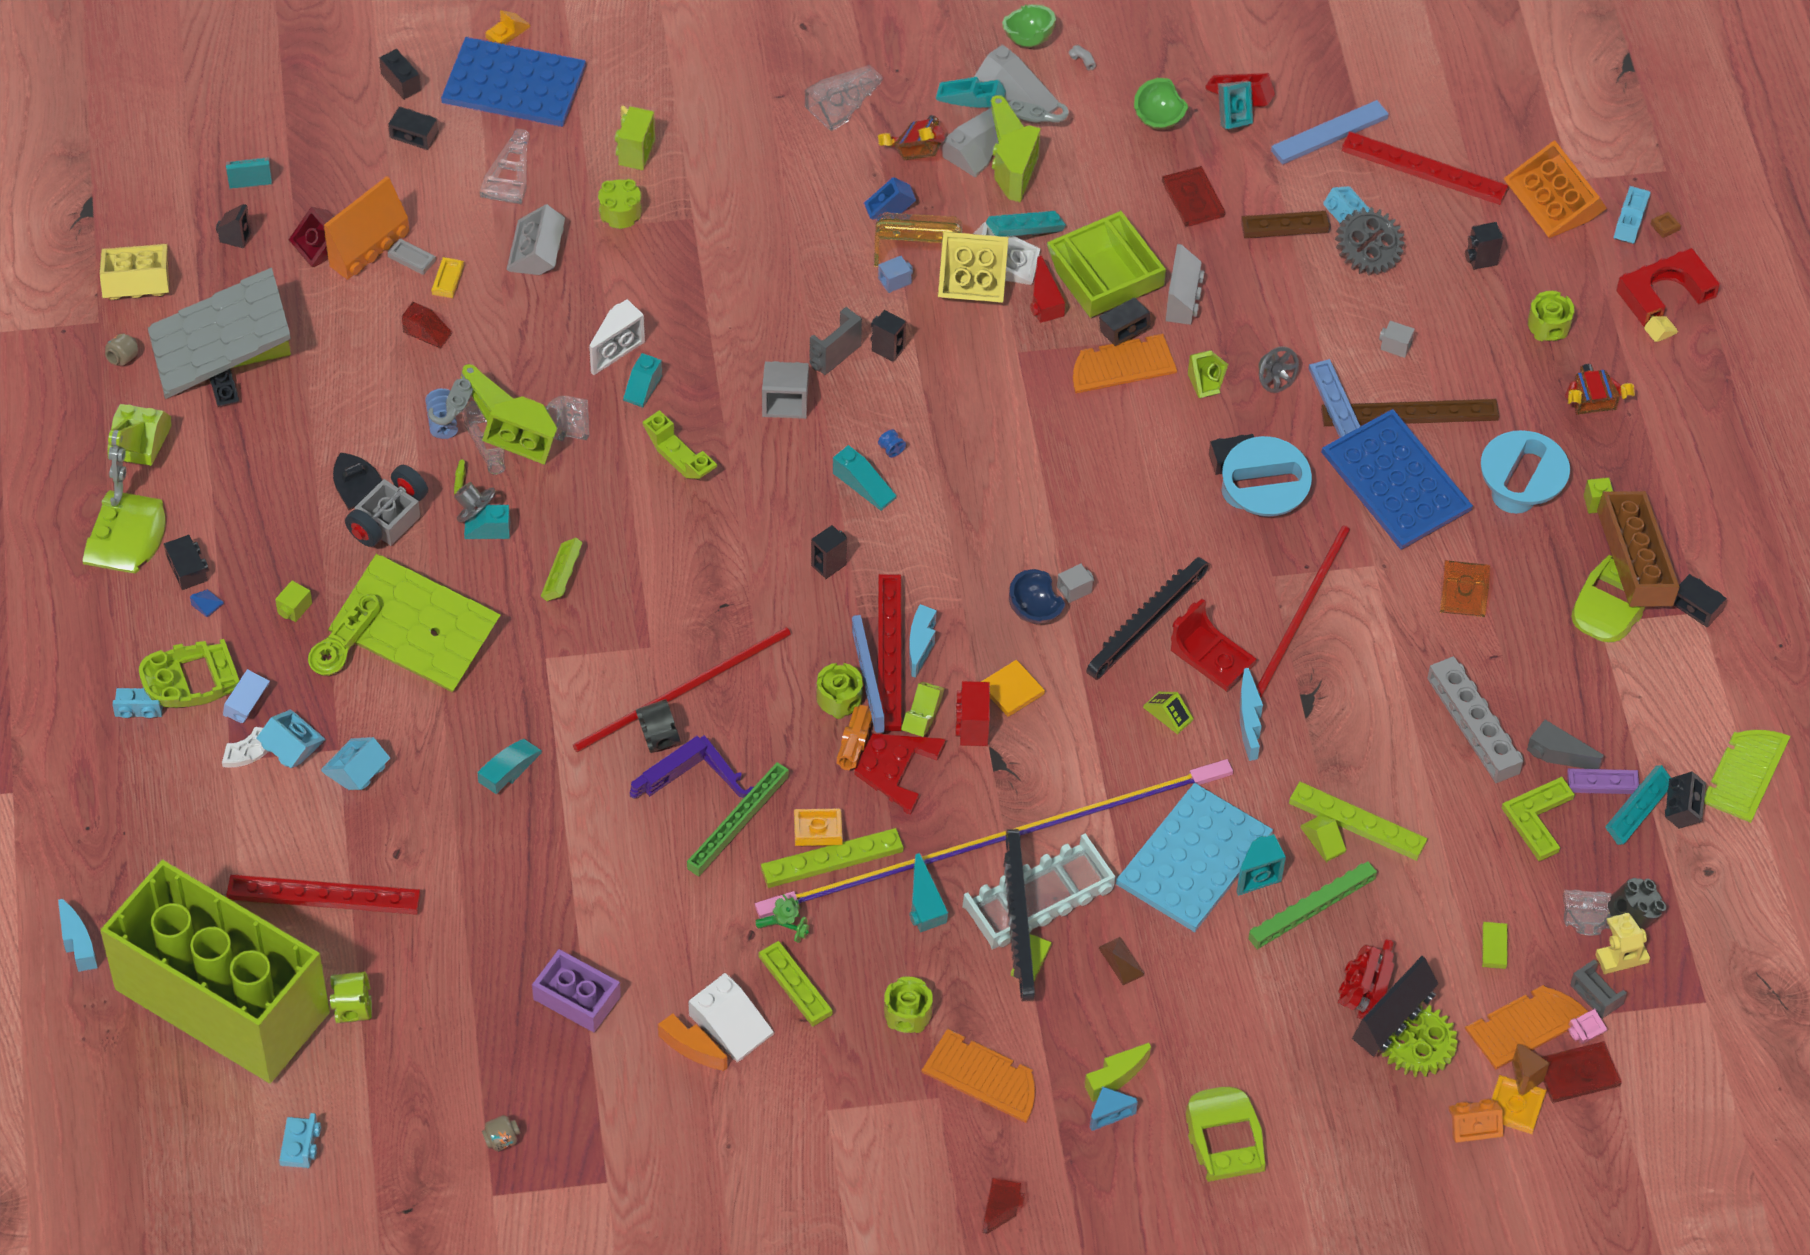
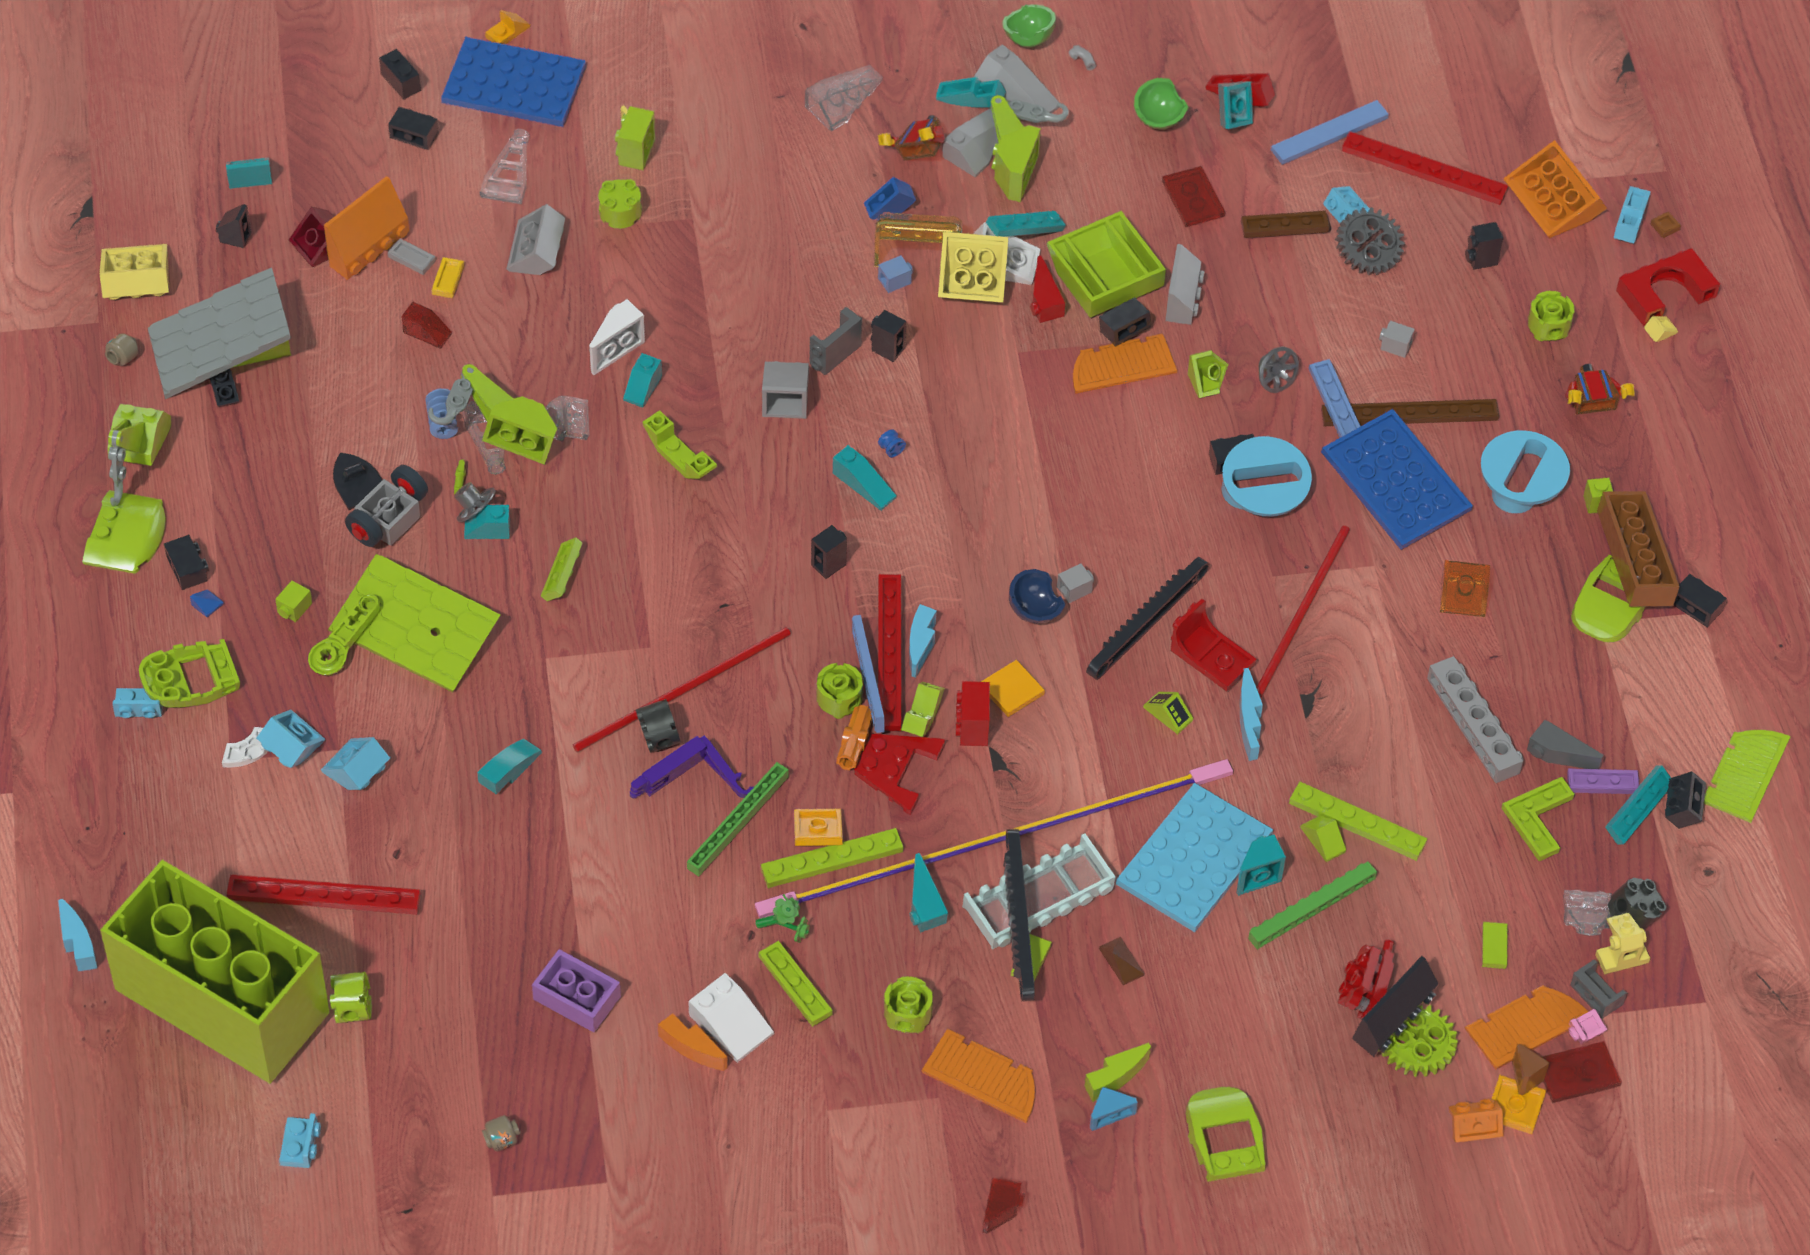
(245, 696): light blue hinge -> none

